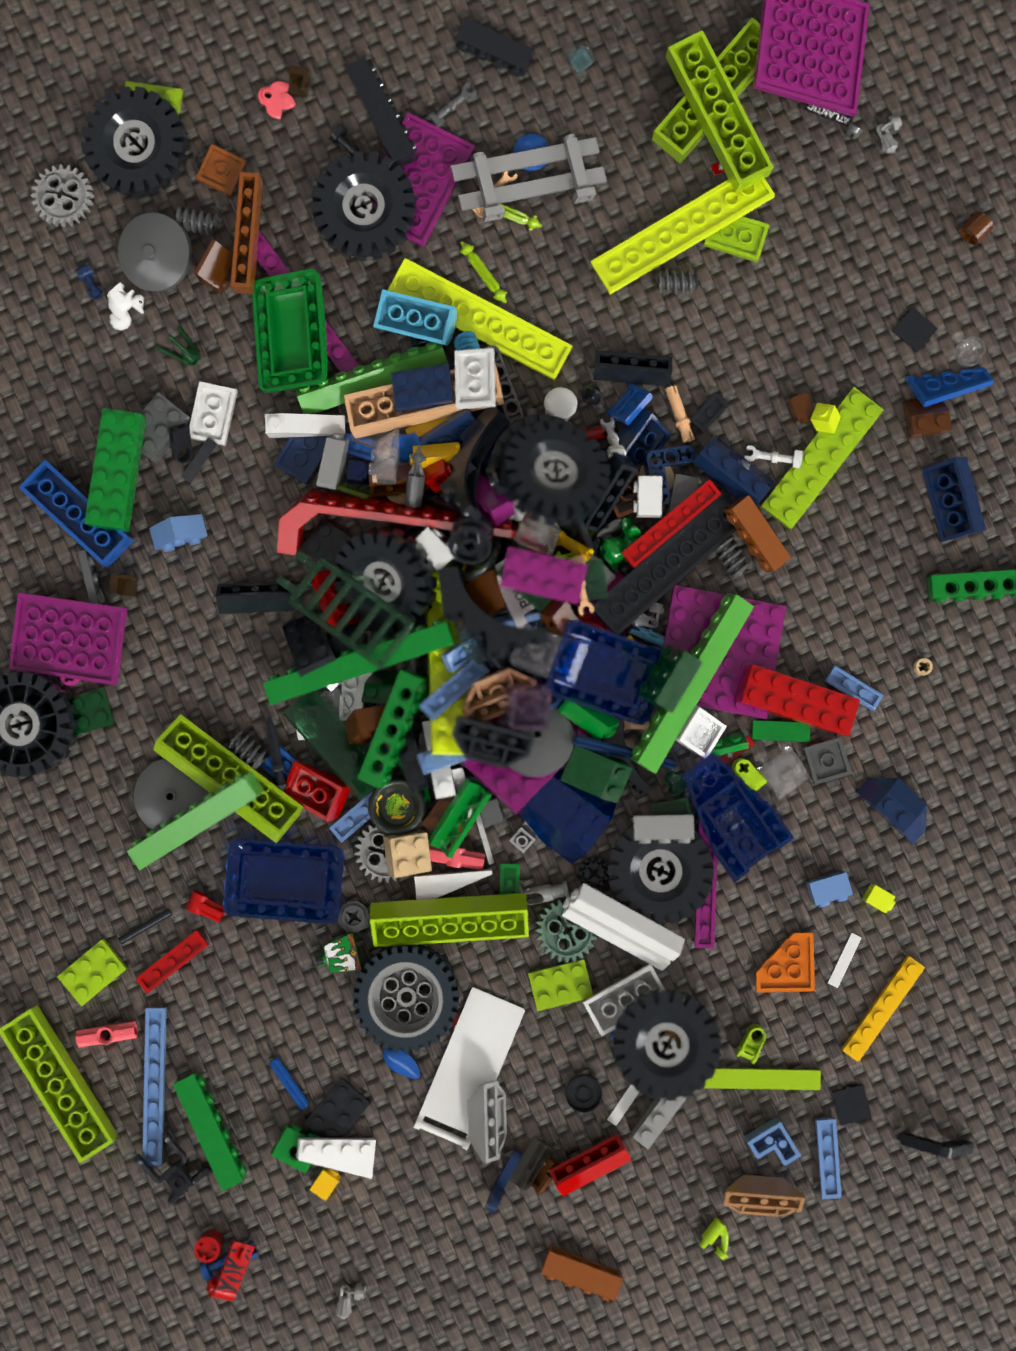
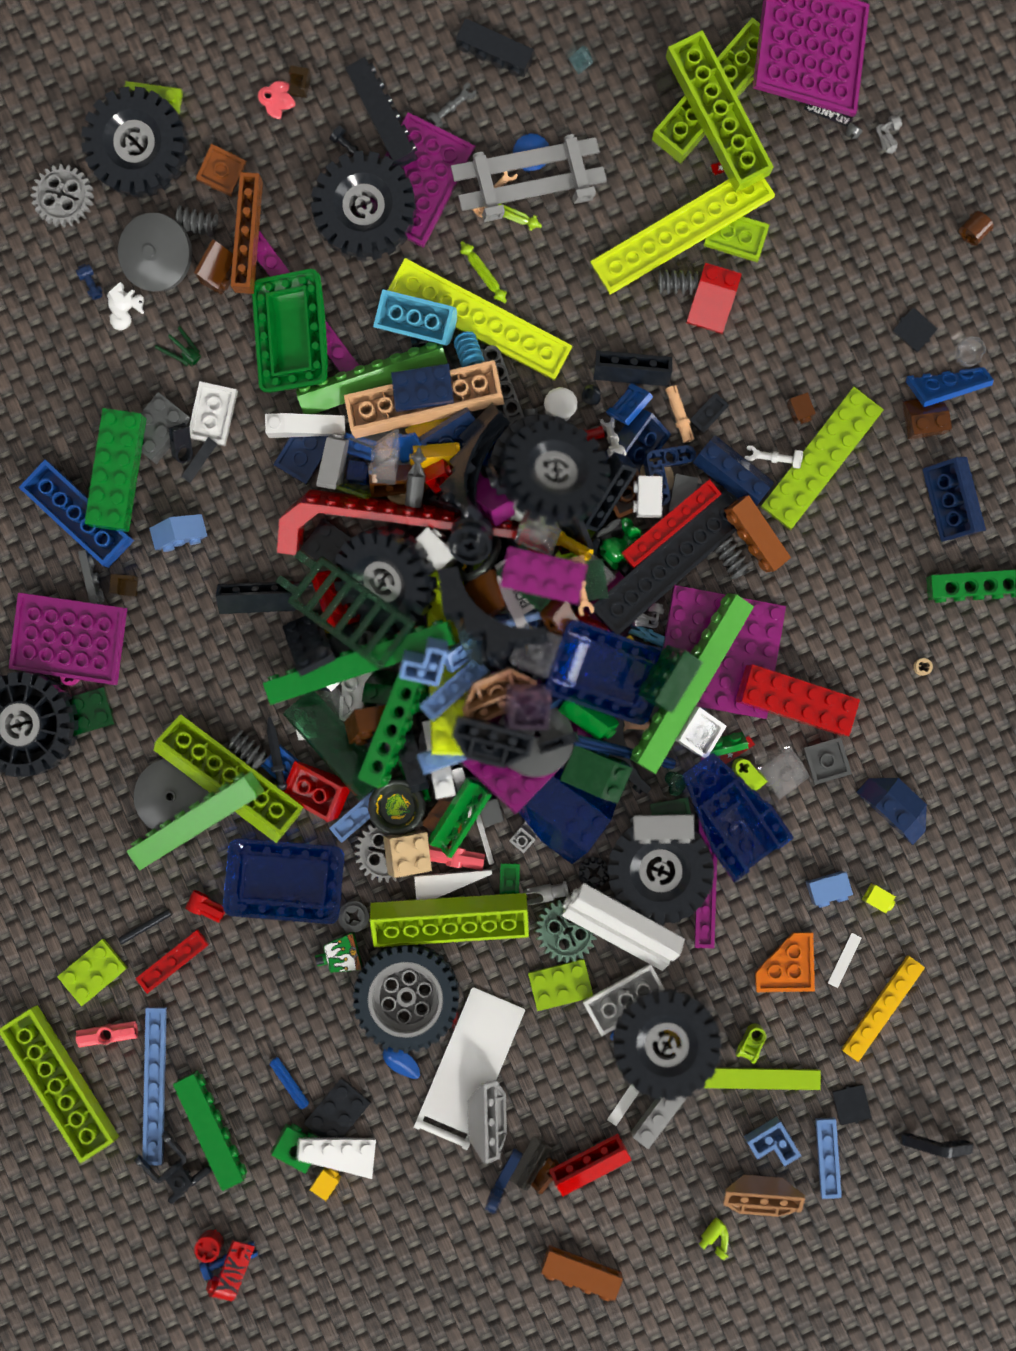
(343, 1307): light grey piece -> none
(425, 667): none -> medium blue brick
(475, 378): white plate -> none
(558, 742): none -> black piece
(583, 1093): black piece -> none
(714, 298): none -> slope
(780, 731): green tile -> none
(825, 418): neon yellow brick -> none
(853, 687): medium blue tile -> none

